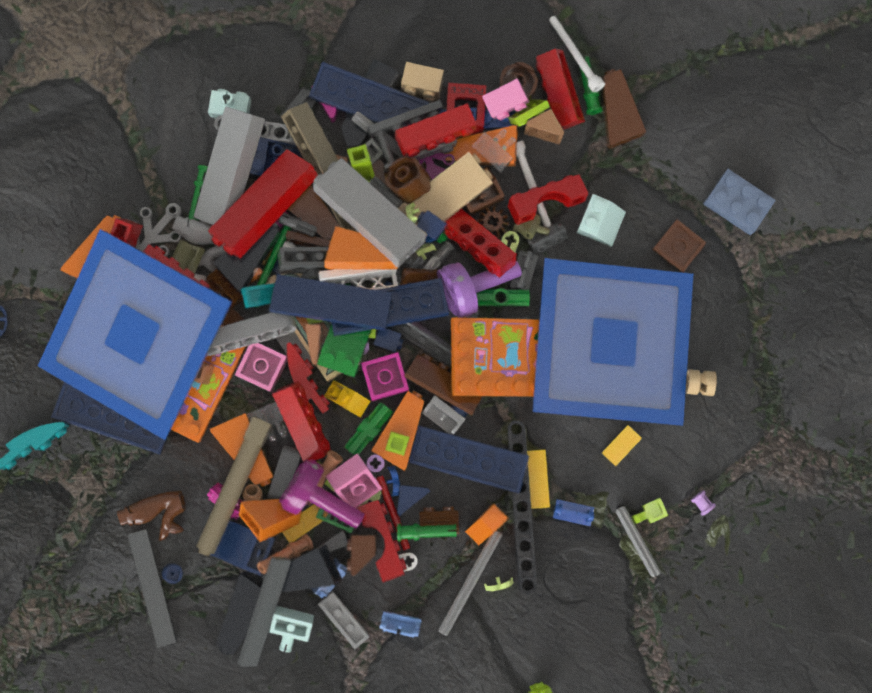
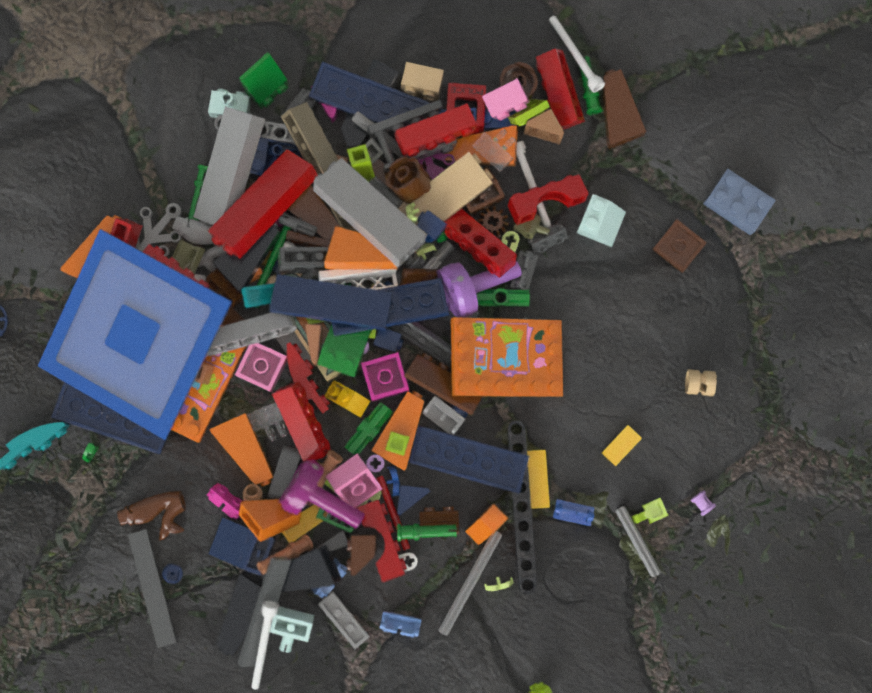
(89, 452): none -> green tile
(253, 441): dark tan brick -> none
(264, 81): none -> green slope
(269, 611): none -> white piece
(613, 342): baseplate -> none

